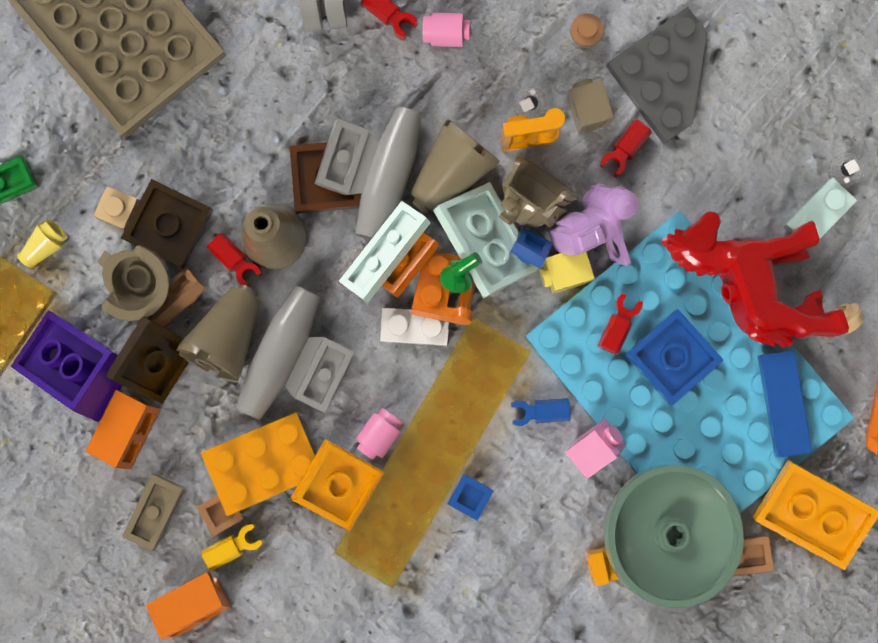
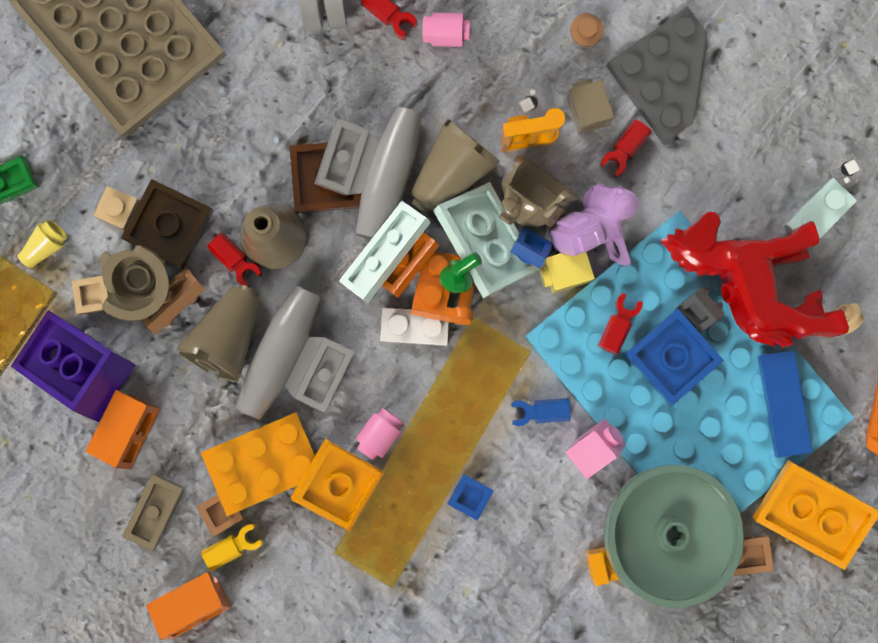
(89, 295): none -> tan plate
(149, 361): dark brown plate -> none
(701, 309): none -> dark grey tile

